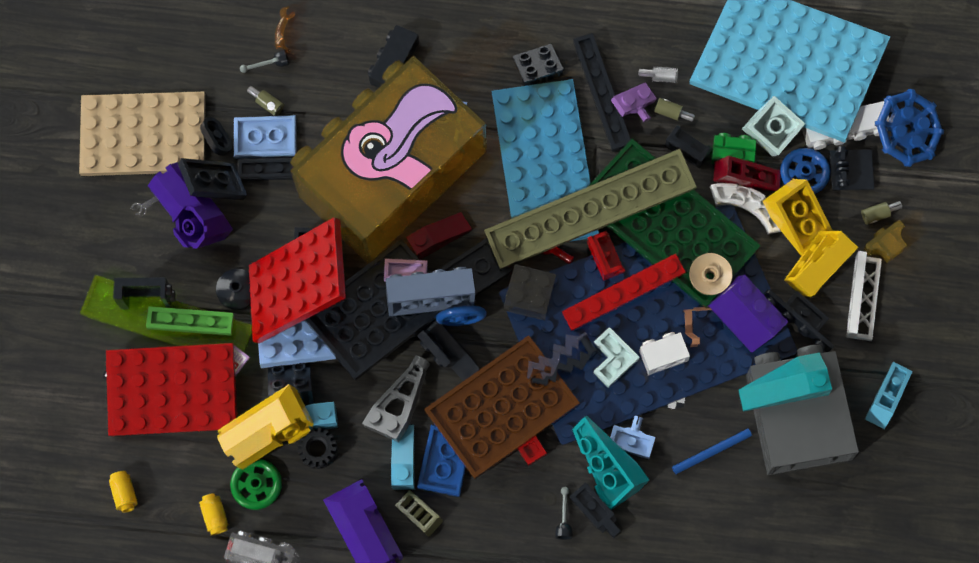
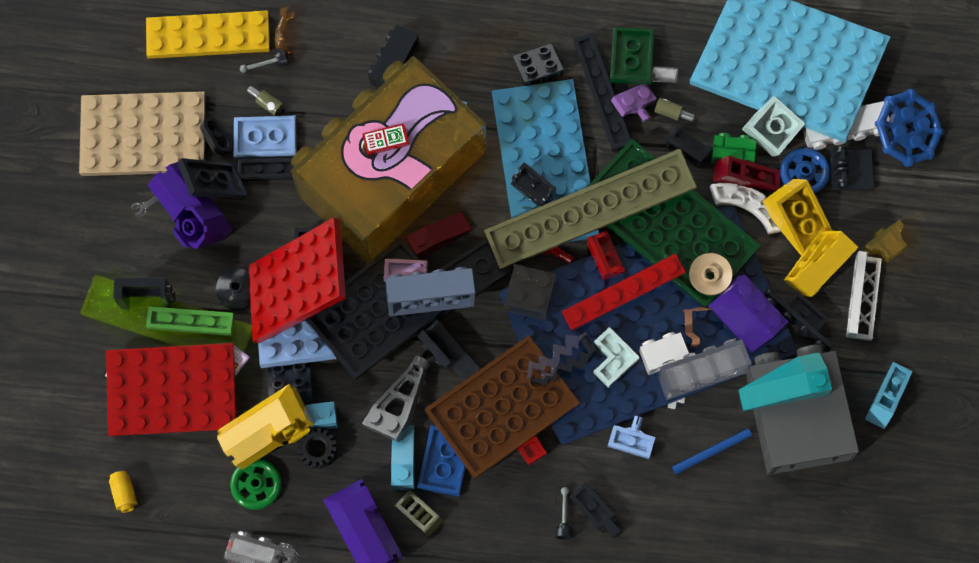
(207, 34): none -> yellow plate
(213, 514): yellow head -> none
(385, 139): none -> tile
(461, 315): blue plate -> none
(533, 186): none -> black hinge
(612, 468): teal wedge -> none
(632, 55): none -> dark green tile
(704, 368): none -> clear brick
(879, 212): olive piece -> none

